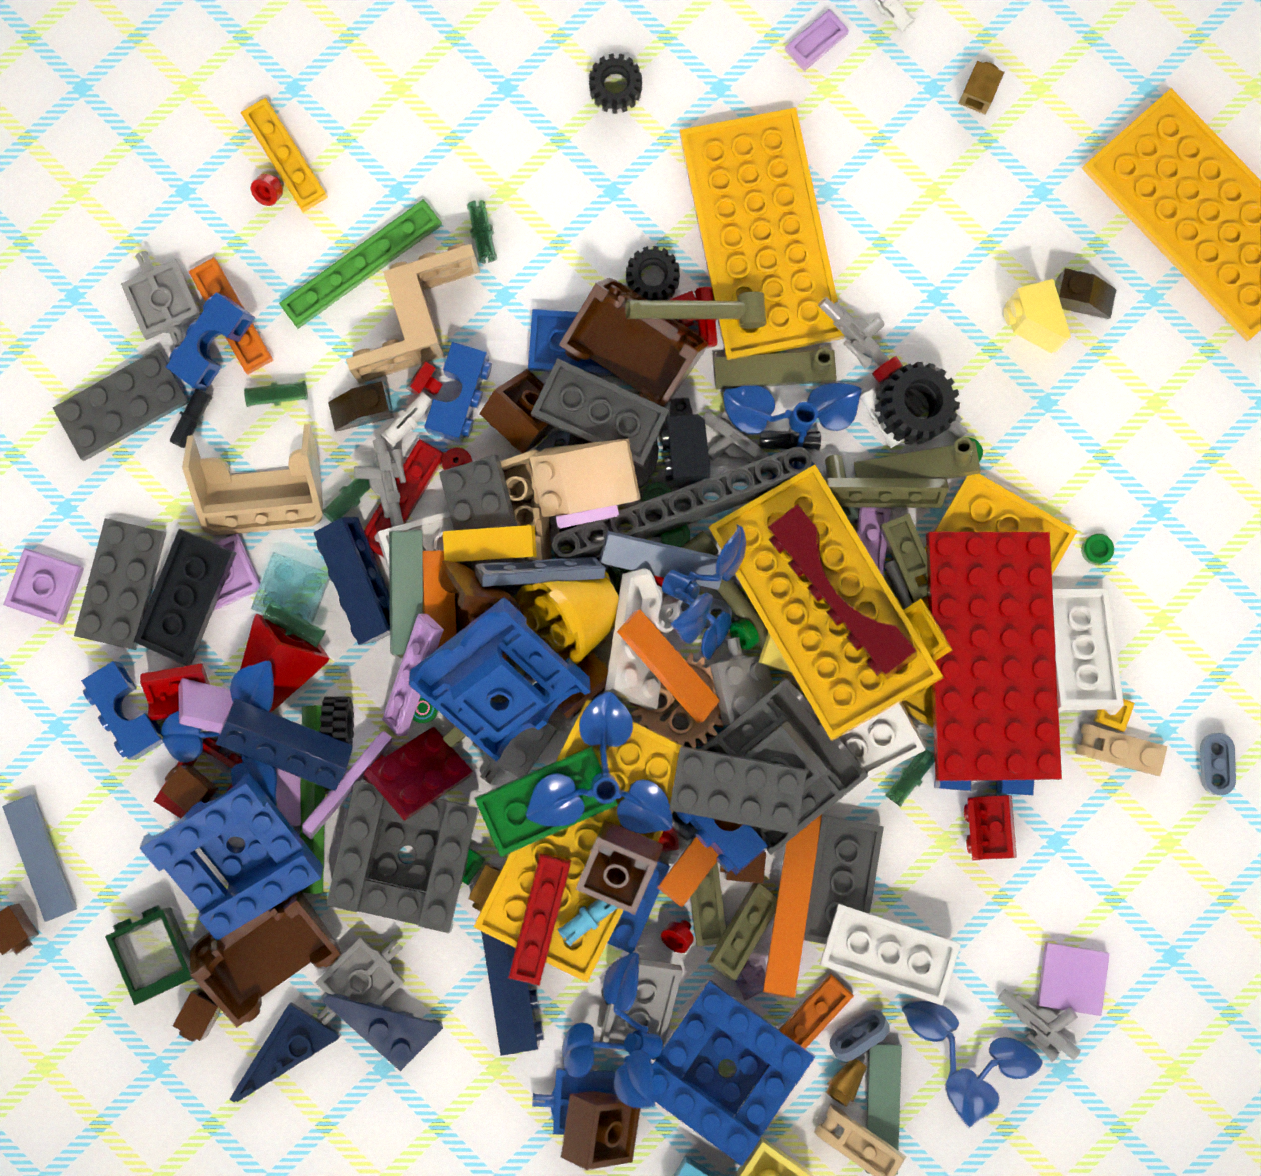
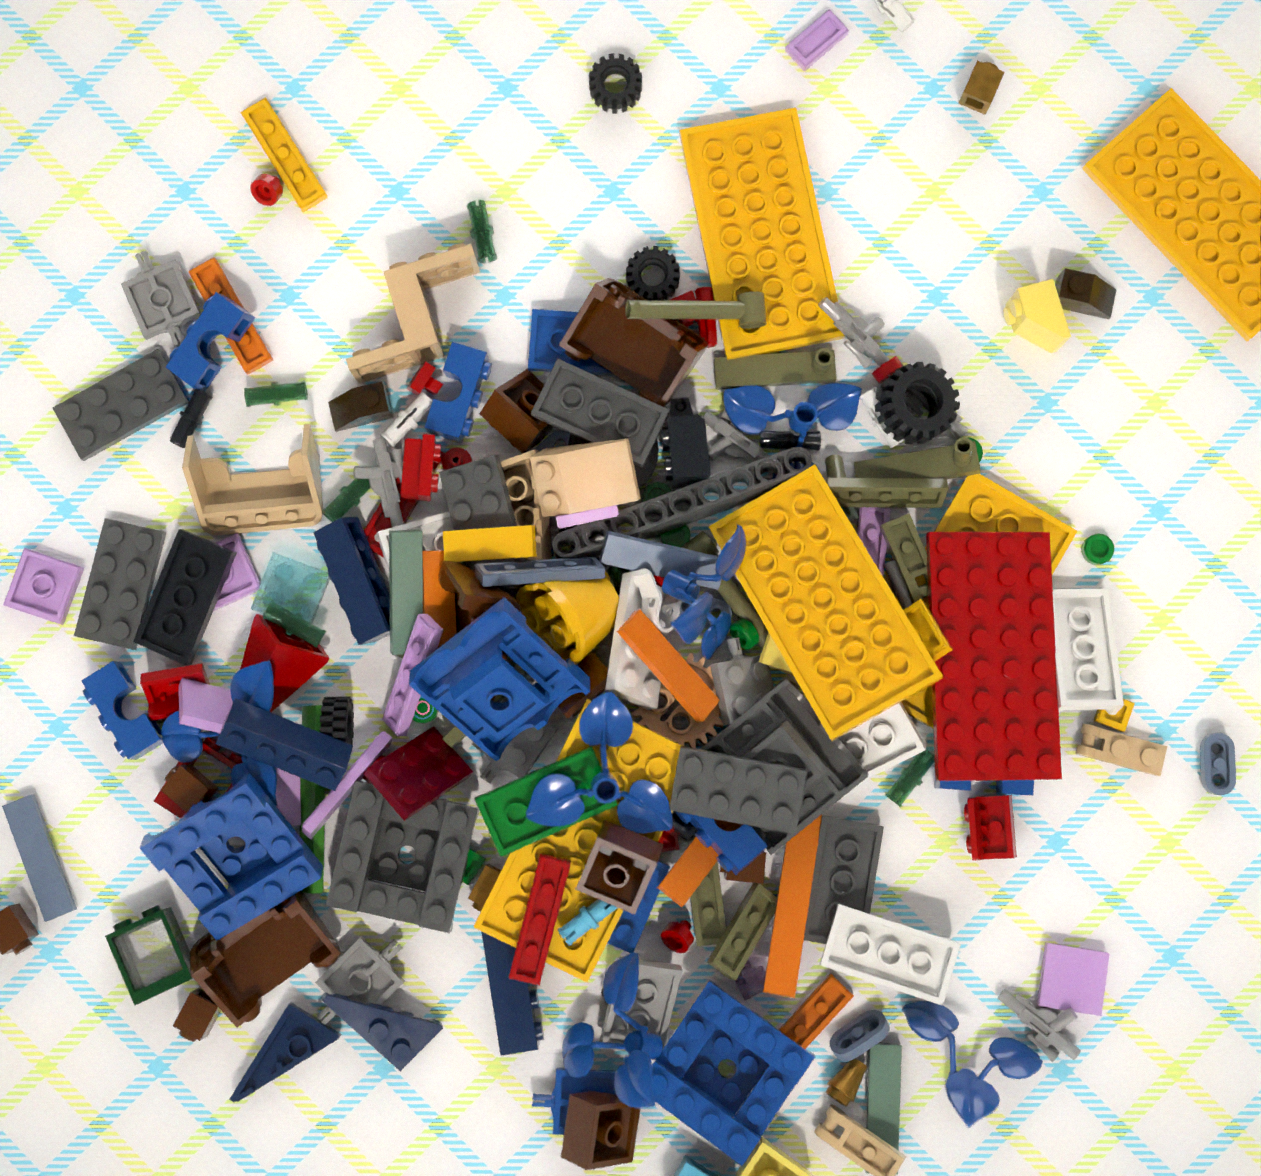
(360, 264): bright green tile -> none
(418, 468): none -> red bracket
(882, 642): dark red arch -> none

